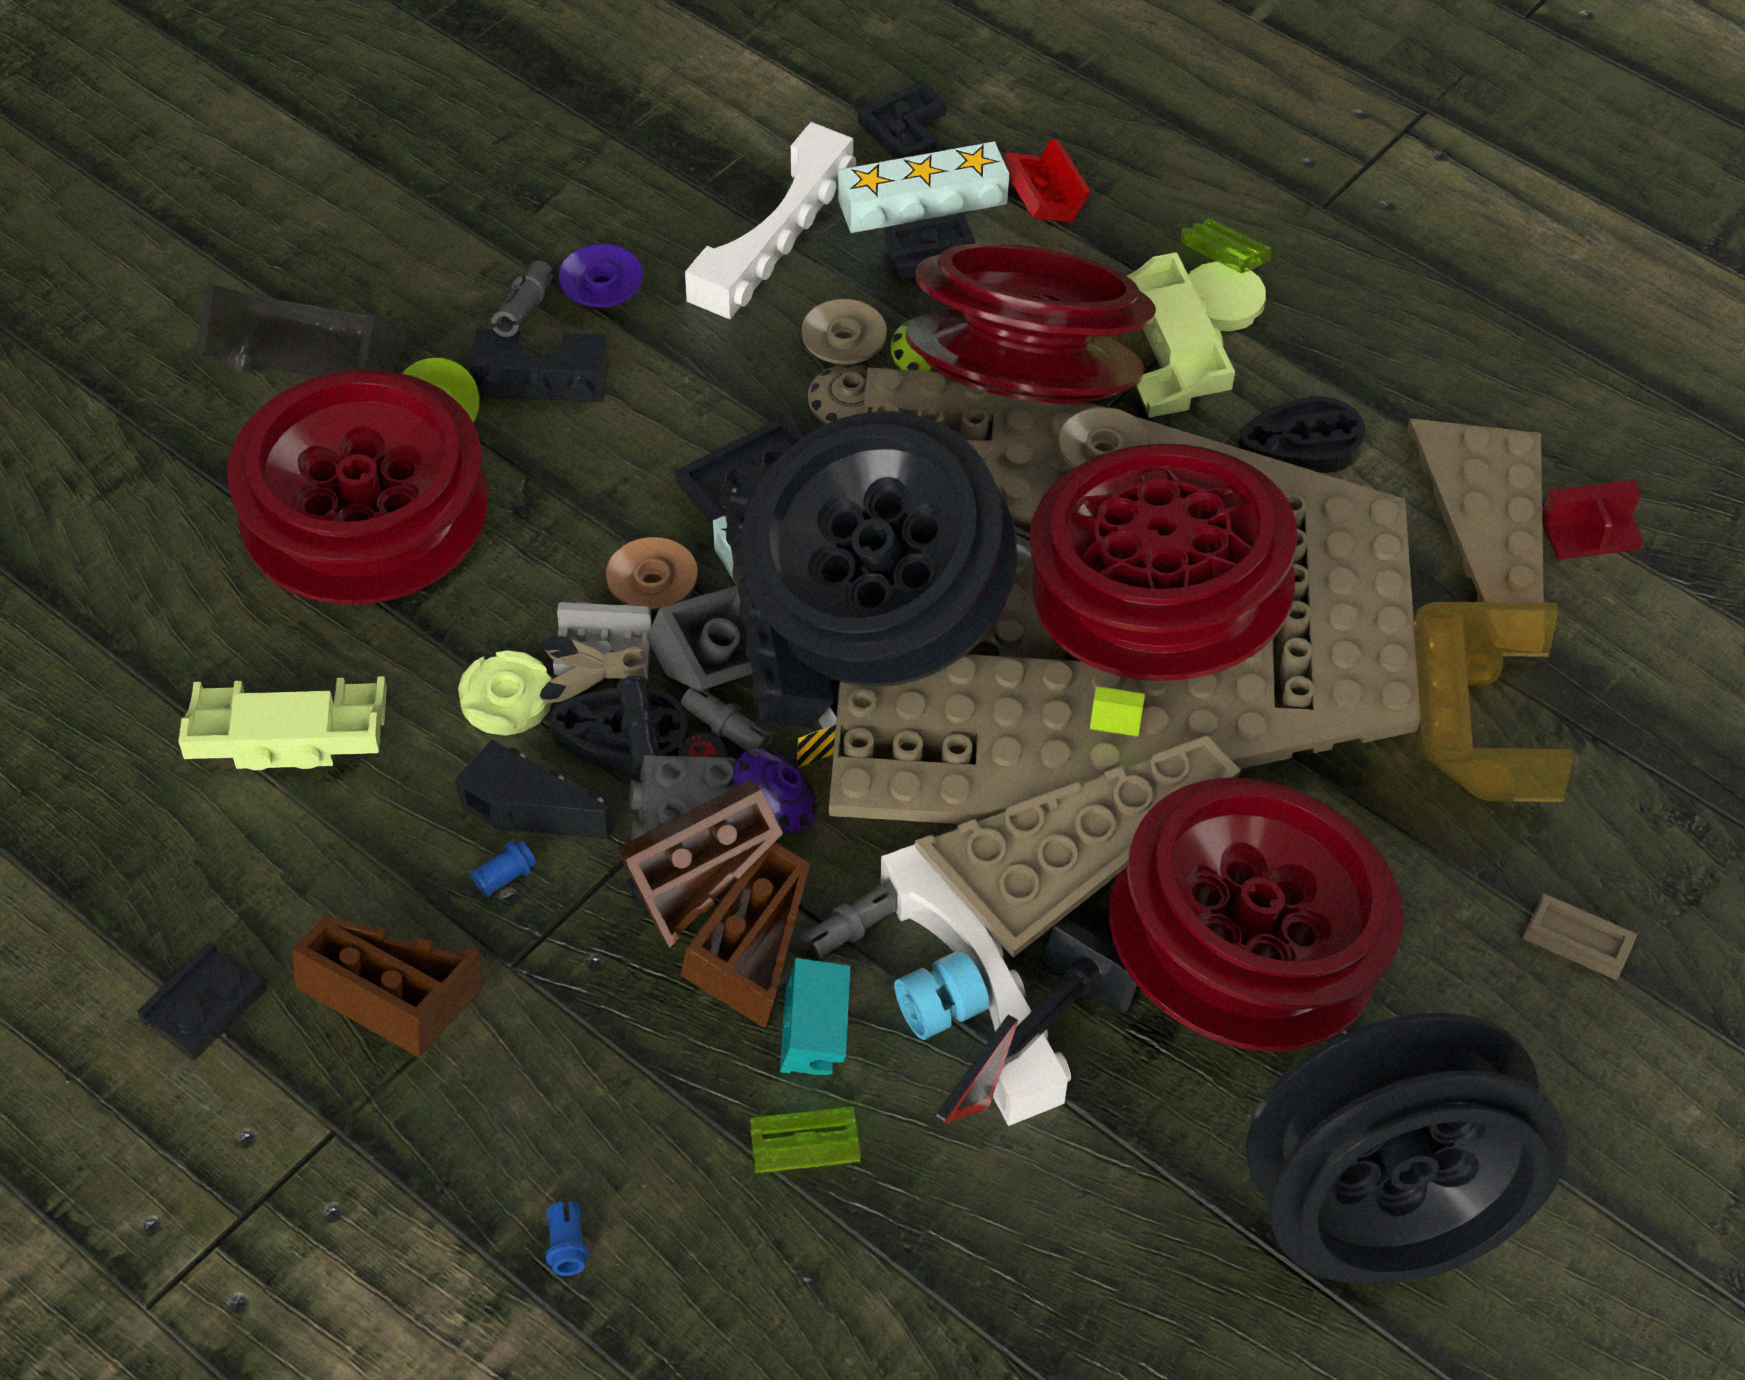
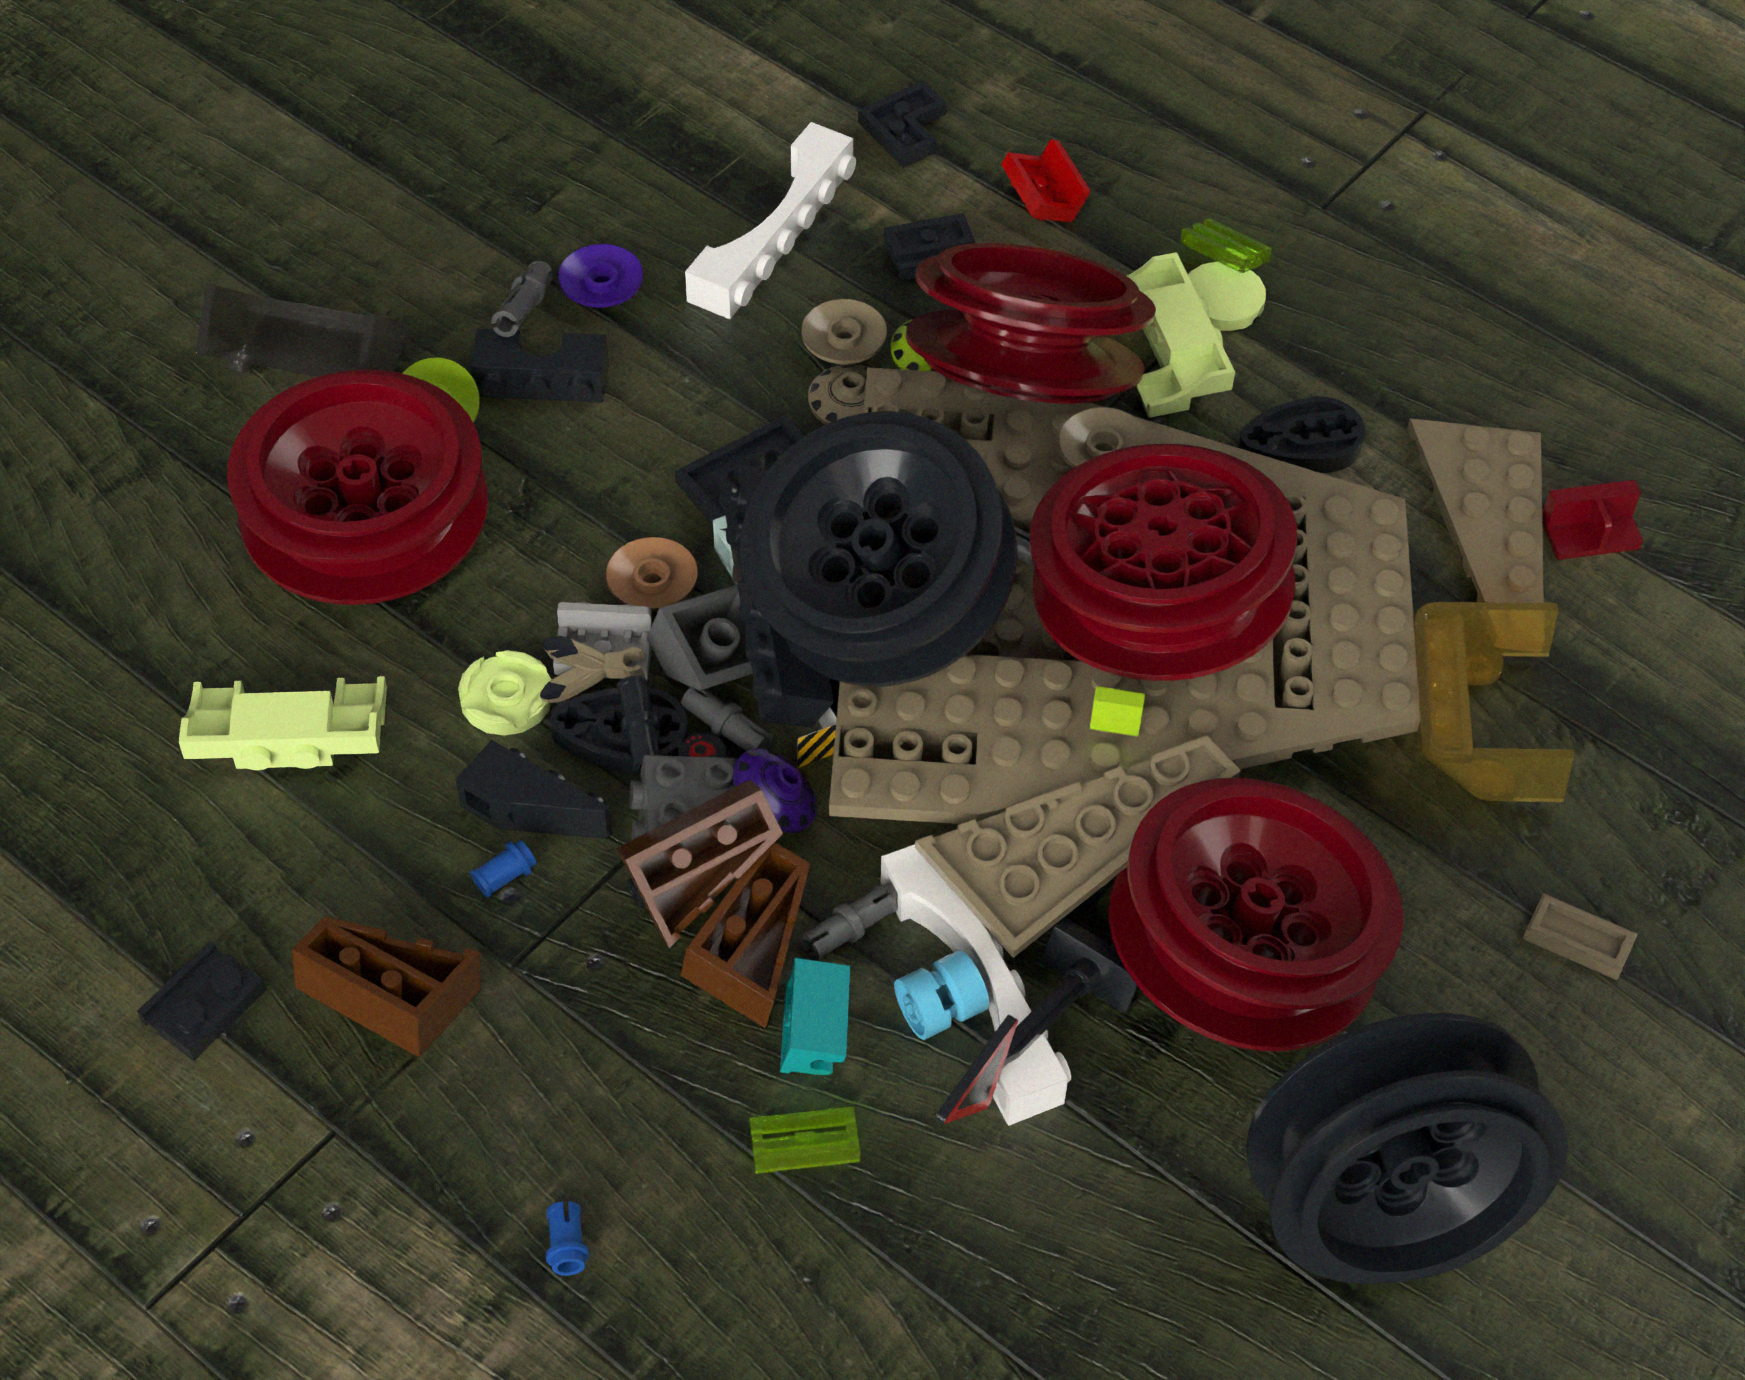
(923, 187): light aqua brick -> none

